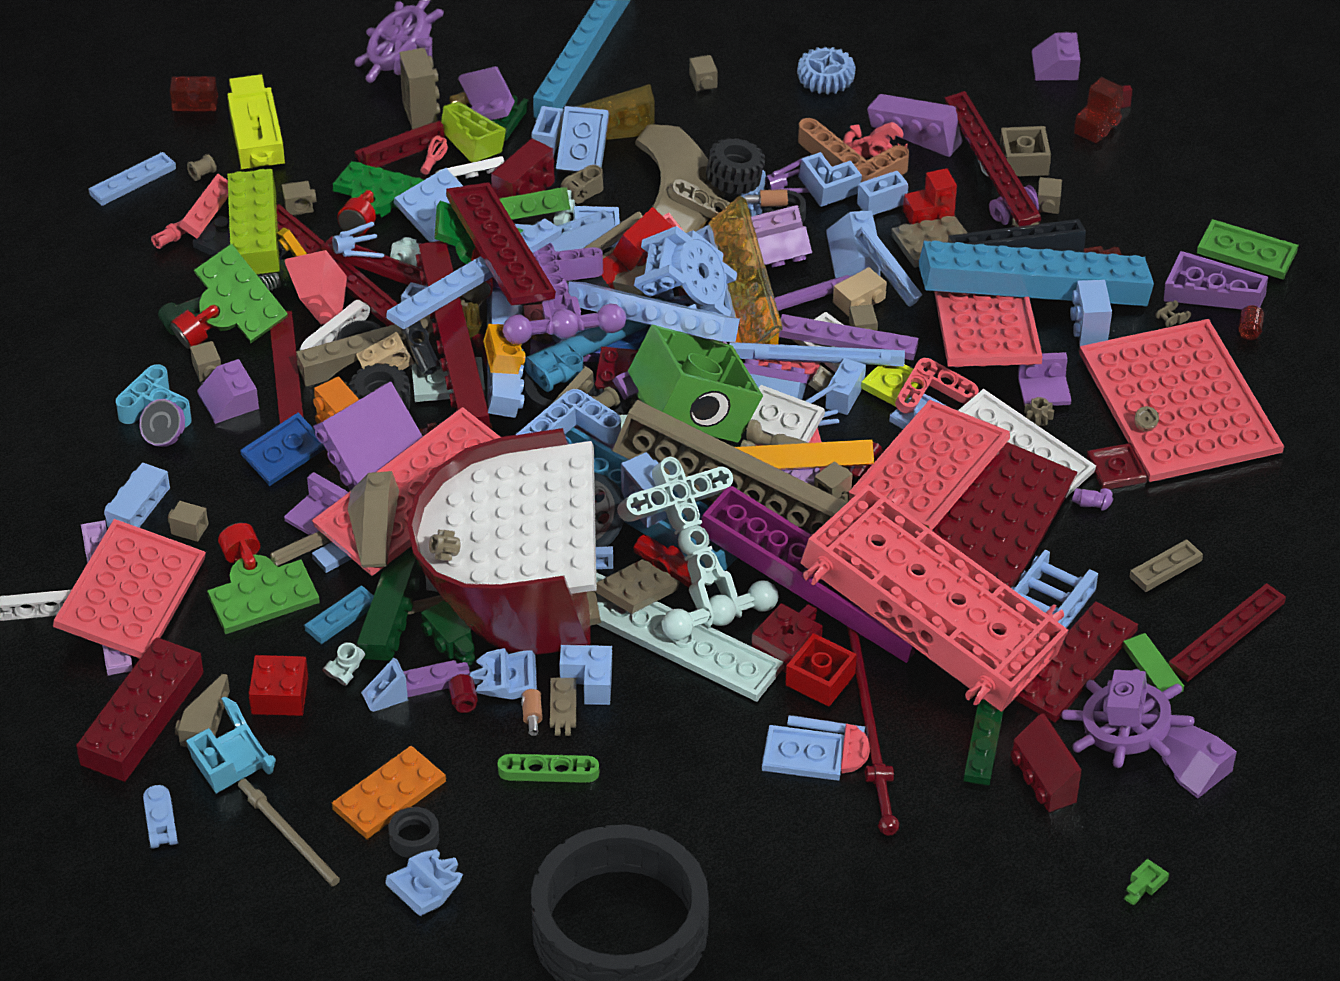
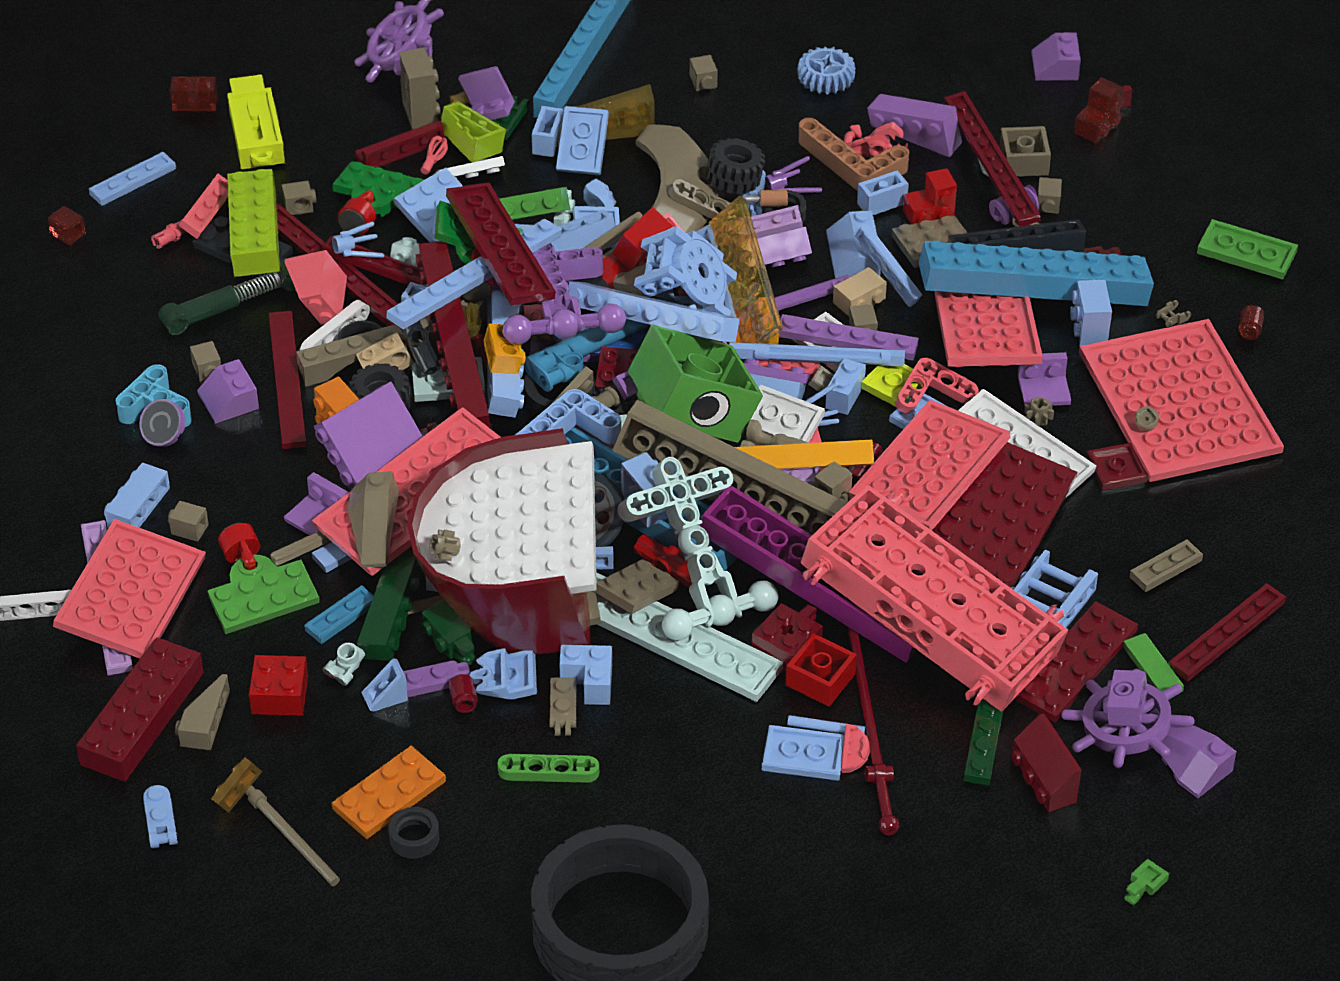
(66, 225): none -> clear red brick
(201, 167): dark tan bush -> none
(231, 755): medium azure piece -> none
(232, 299): bright green plate -> none
(236, 784): none -> pearl gold plate
(283, 449): blue tile -> none
(290, 243): light orange plate -> none
(425, 881): light blue plate -> none
(525, 171): dark red brick -> none
(532, 709): nougat piece -> none
(585, 183): dark tan piece -> none
(598, 195): none -> light blue rock
(826, 182): light blue brick -> none
(1091, 498): medium lavender arm -> none
(1213, 283): medium lavender wedge -> none

